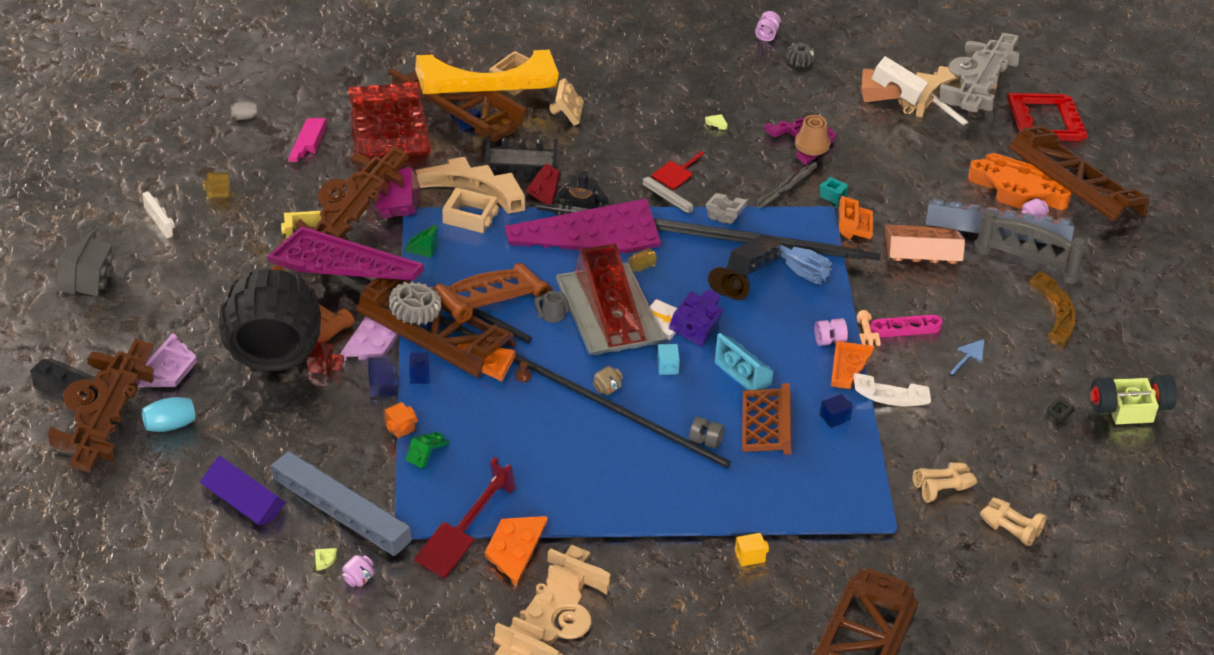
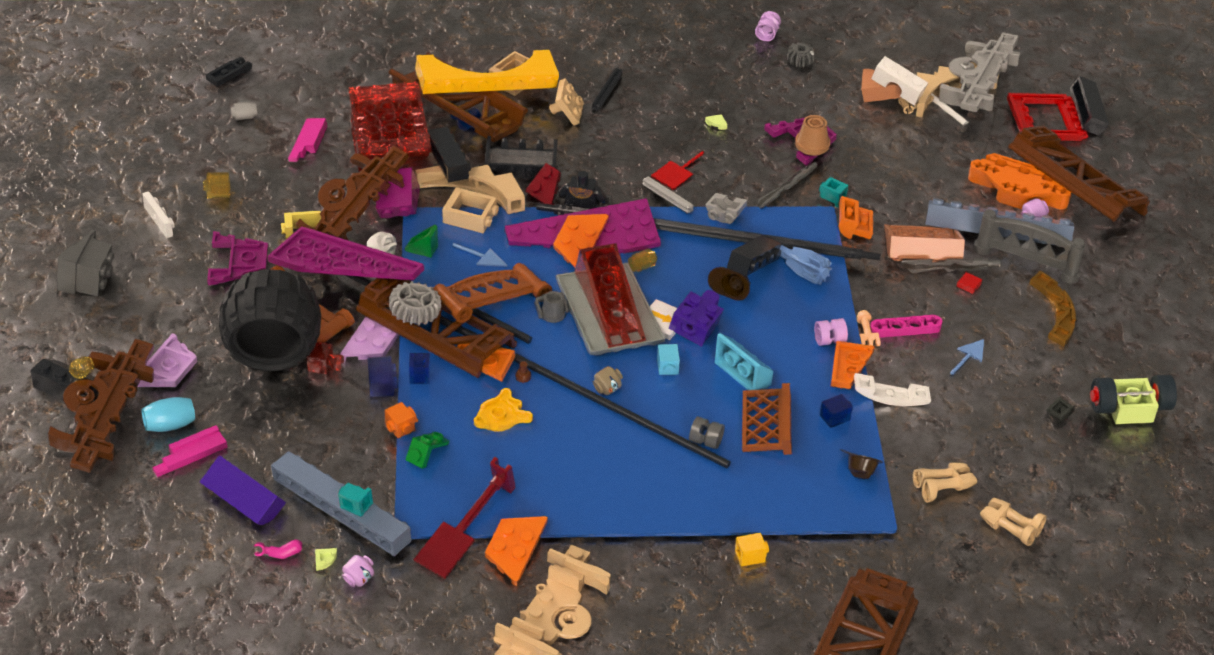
(76, 369): none -> clear yellow brick
(191, 449): none -> dark pink piece
(228, 71): none -> black hinge
(245, 257): none -> magenta wing
(282, 552): none -> dark pink arm
(355, 499): none -> teal brick
(383, 241): none -> white piece
(448, 155): none -> black brick
(490, 258): none -> medium blue piece
(501, 413): none -> yellow tile
(579, 233): none -> orange wing
(606, 89): none -> black axle
(861, 466): none -> dark brown piece
(950, 264): none -> dark grey sword
(969, 283): none -> red tile
(1089, 105): none -> black brick

